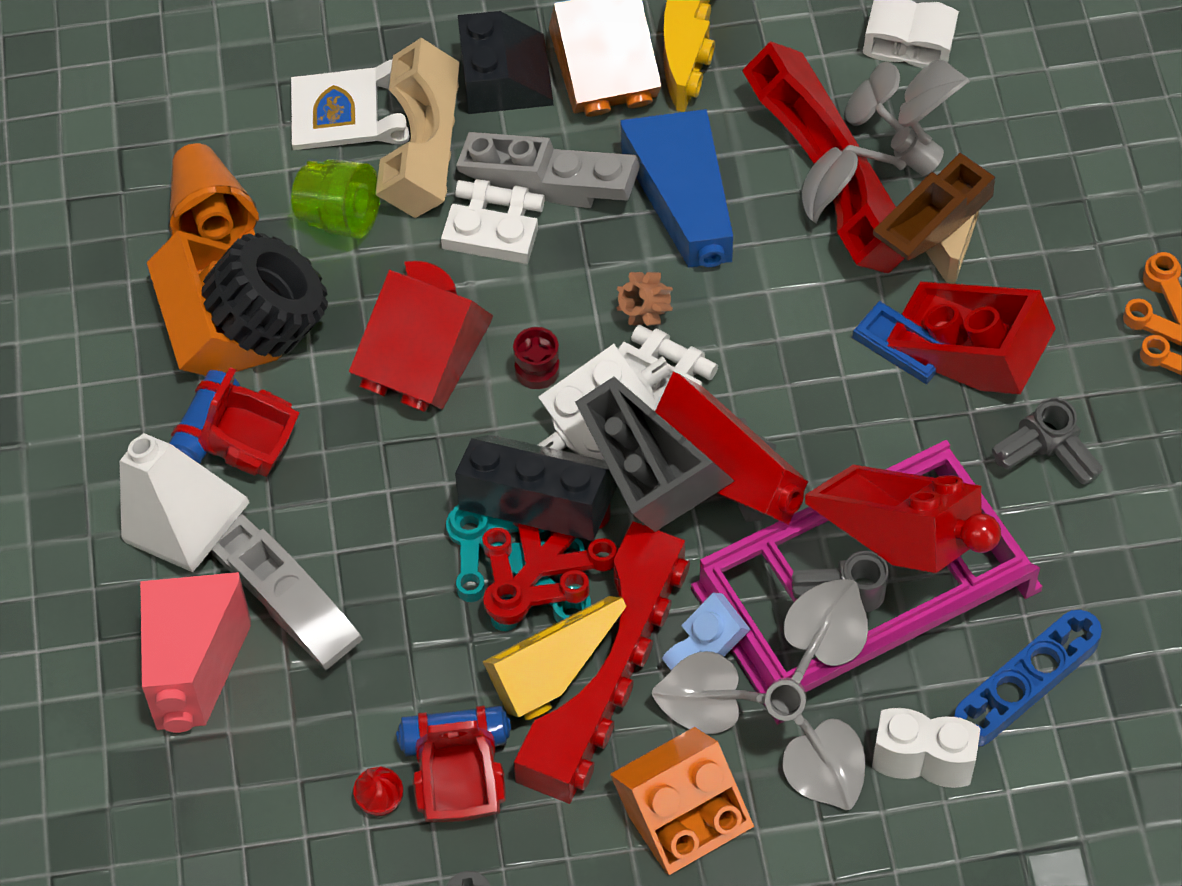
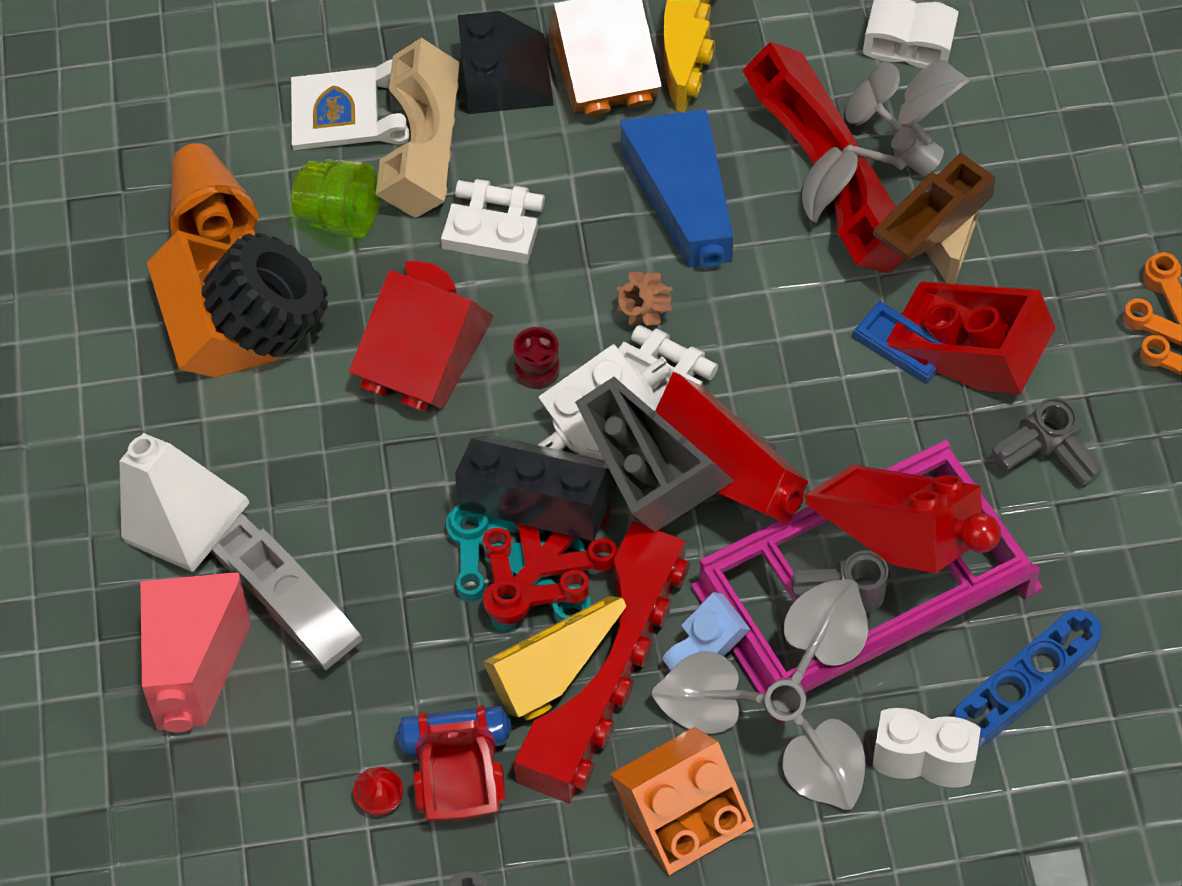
(235, 424): red piece -> none
(559, 174): light grey slope -> none

